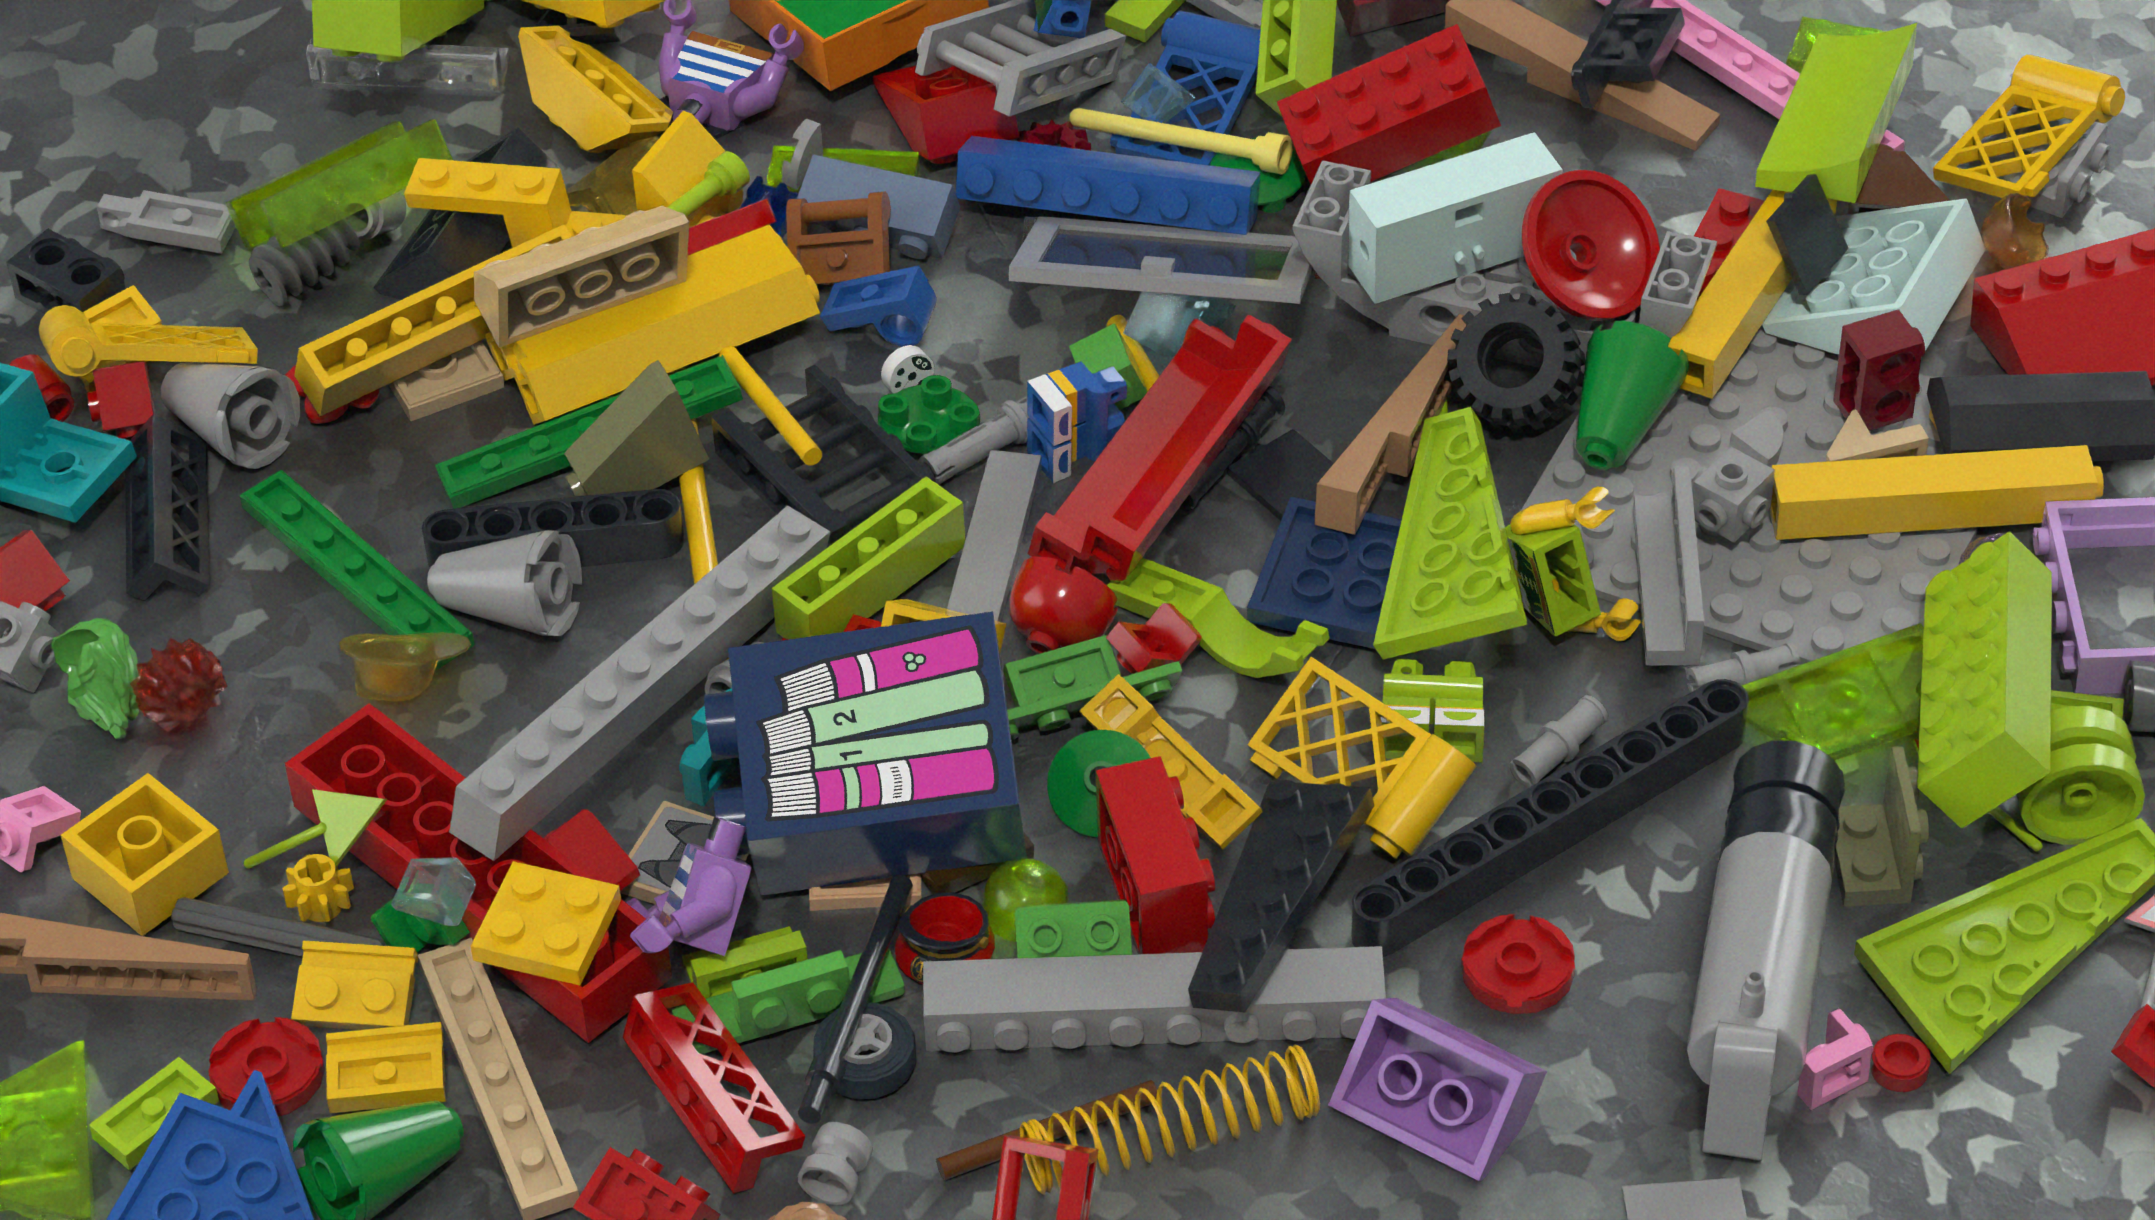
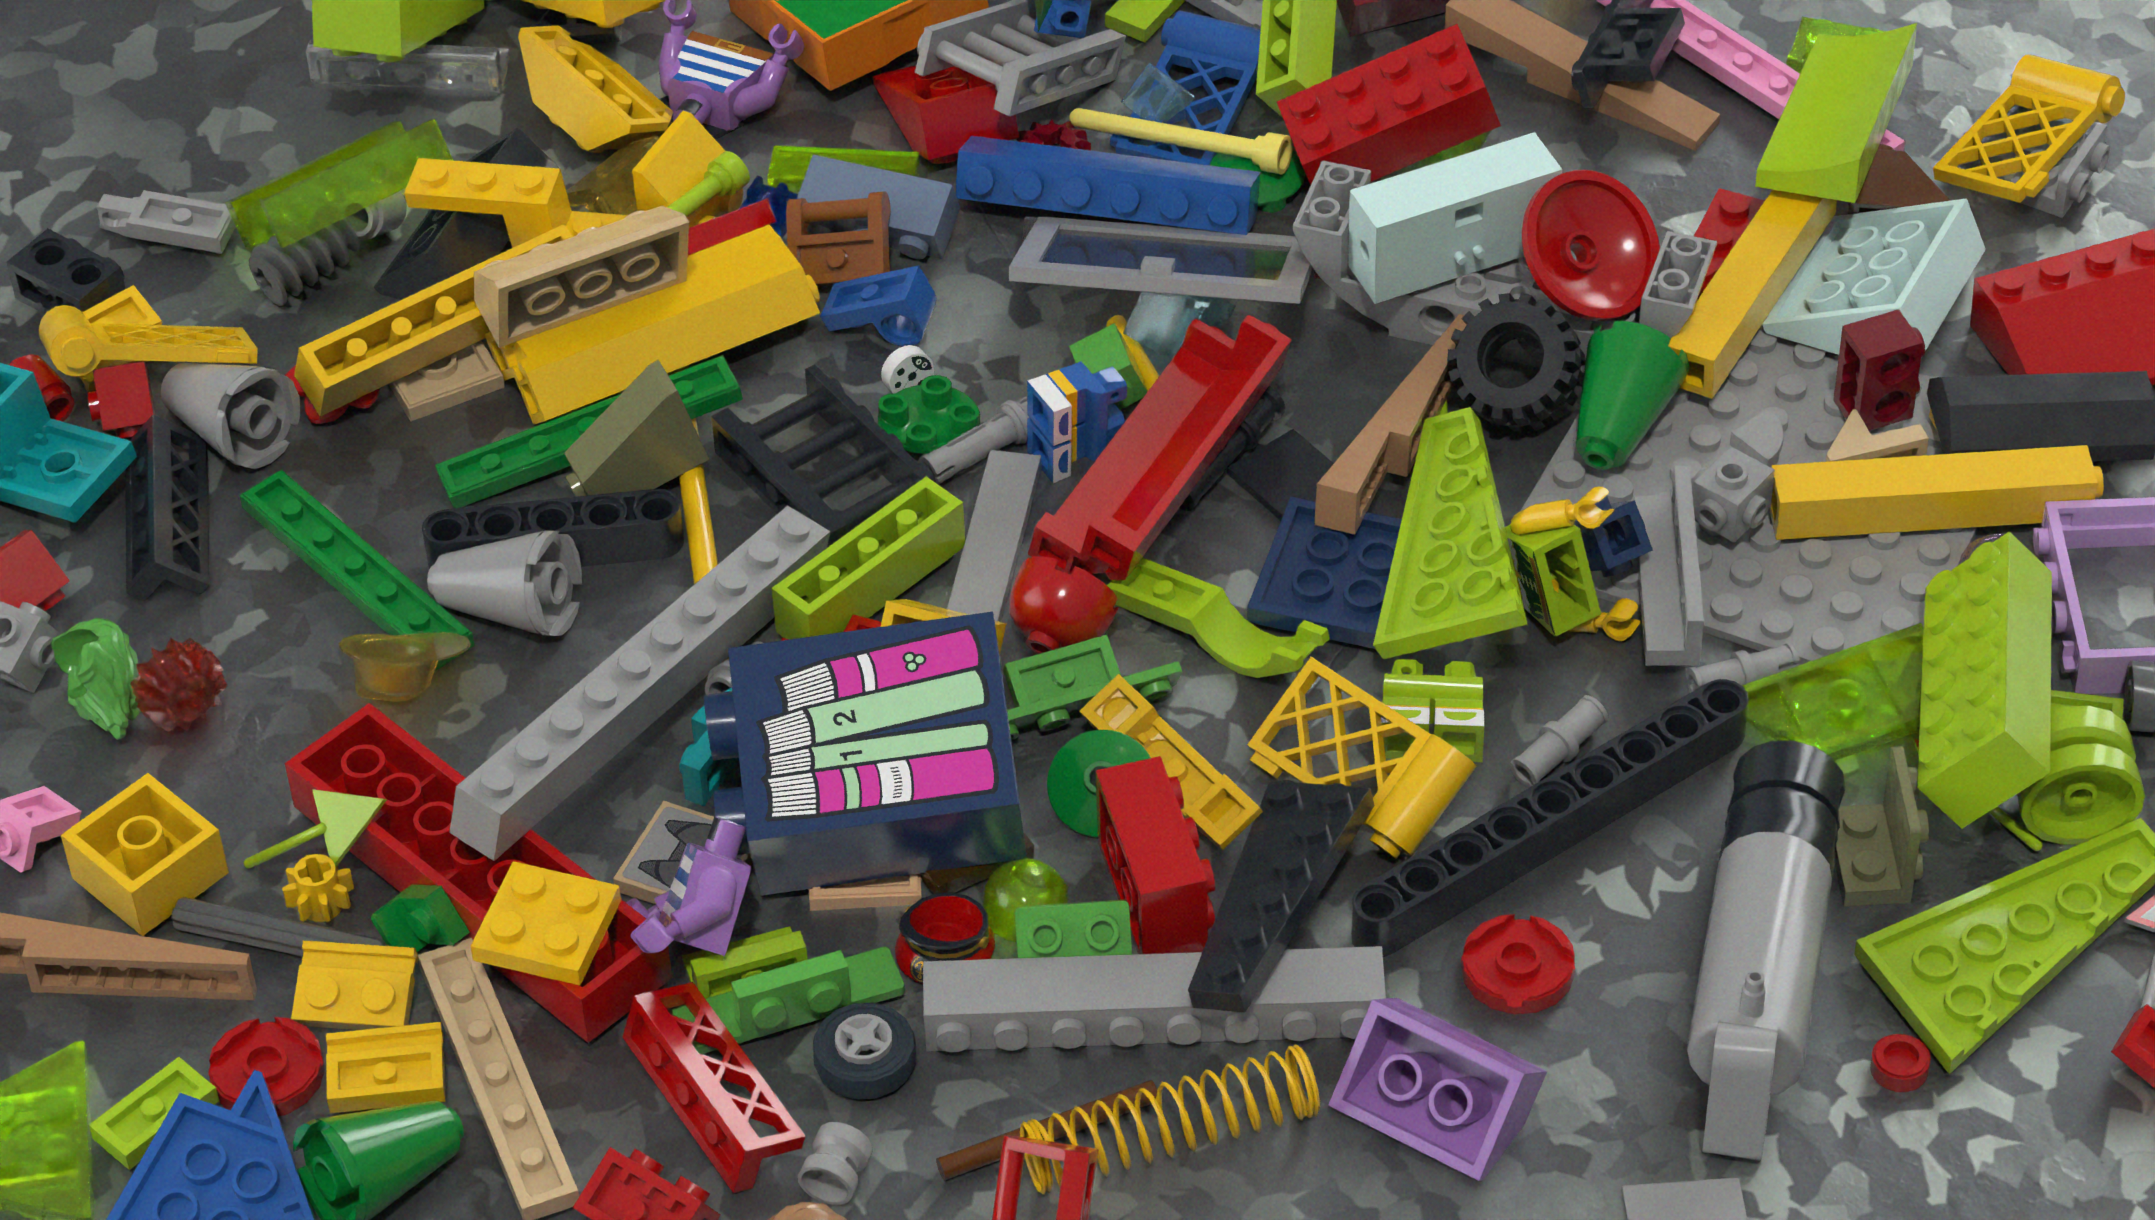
(435, 890): clear light blue slope -> none
(594, 849): red slope -> none
(772, 407): yellow bar -> none
(809, 143): light grey tile -> none
(828, 1068): black bar -> none
(1160, 641): red bracket -> none
(1616, 539): none -> dark blue brick
(1807, 234): black piece -> none
(1837, 1064): bright pink bracket -> none
(2010, 235): clear orange hair -> none

